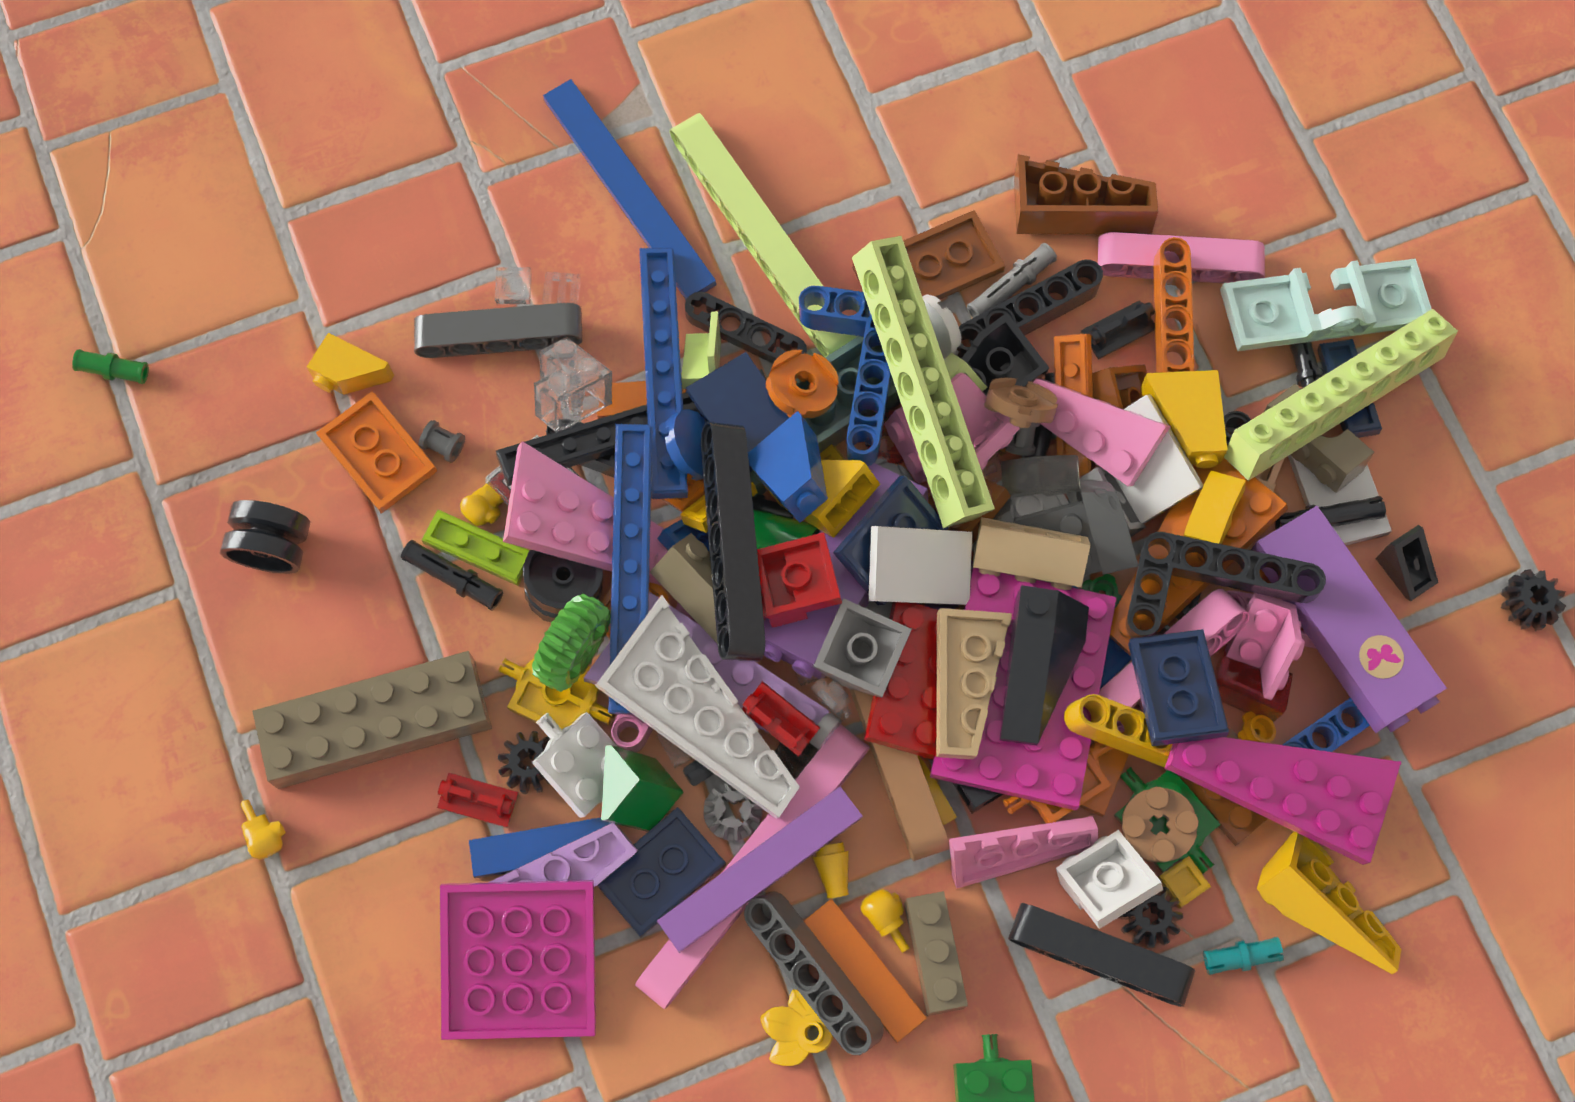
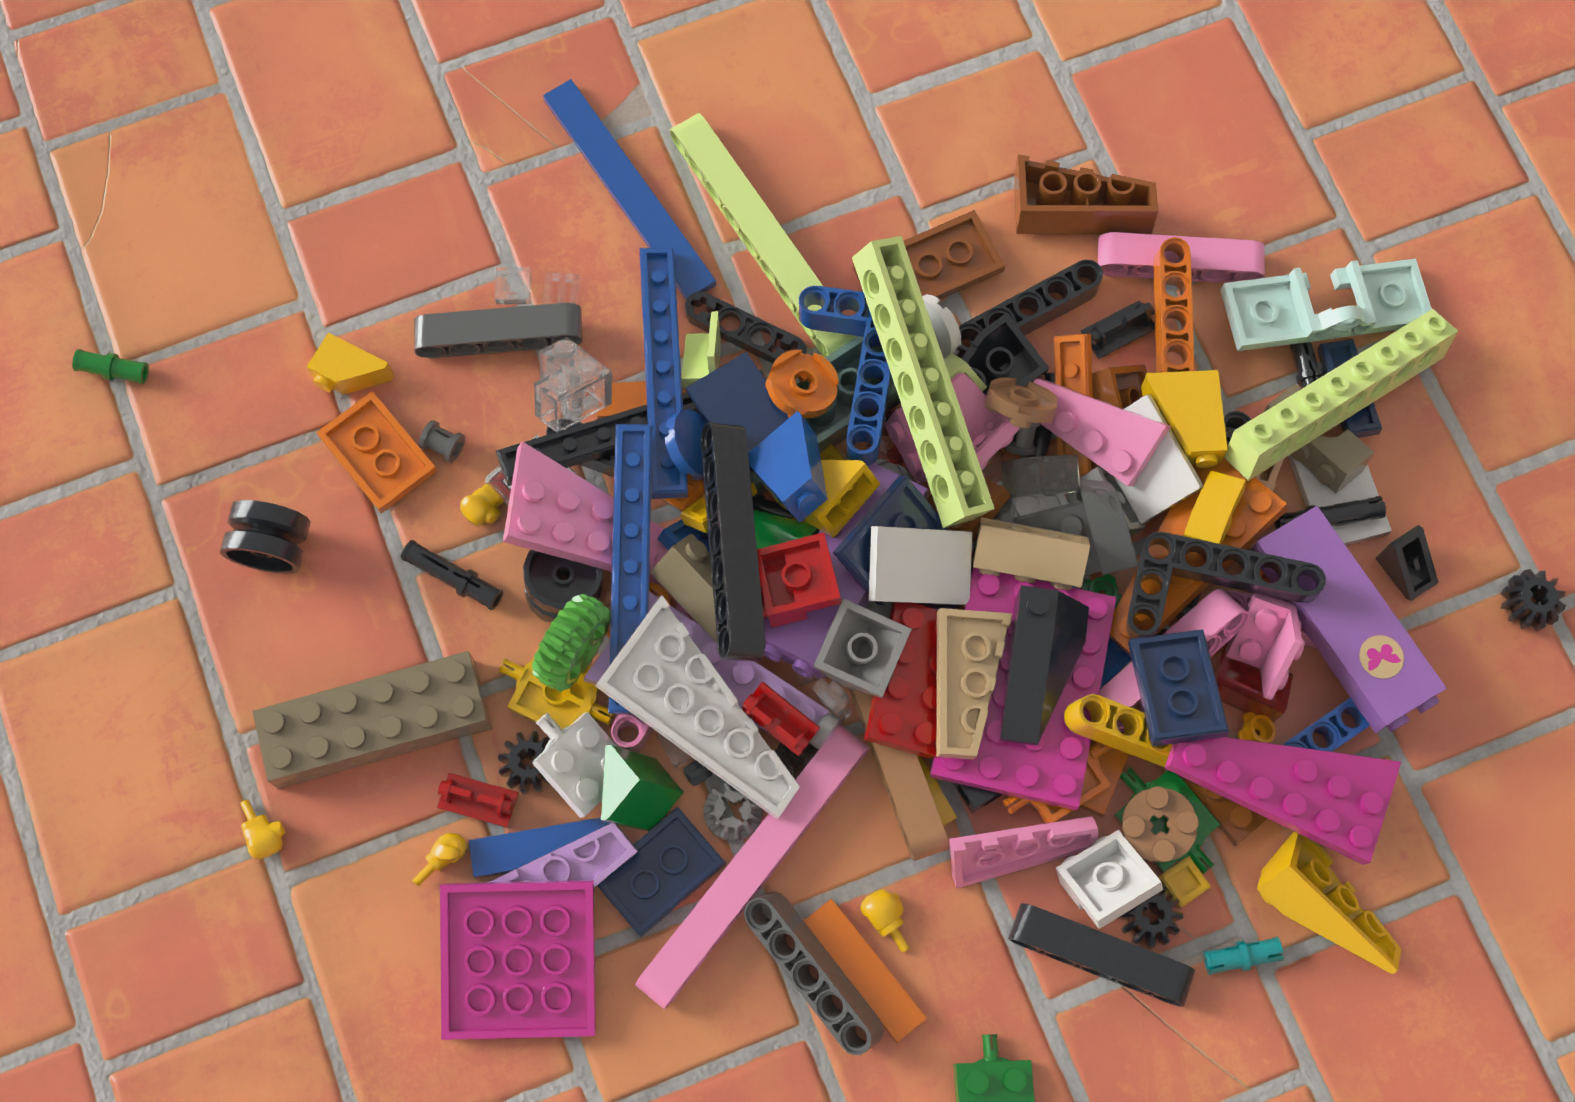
(446, 850): none -> yellow piece
(476, 547): lime tile -> none
(759, 869): medium lavender tile -> none
(790, 1030): yellow plate -> none
(833, 869): yellow cone -> none
(935, 953): dark tan brick -> none
(1023, 273): light grey pin -> none

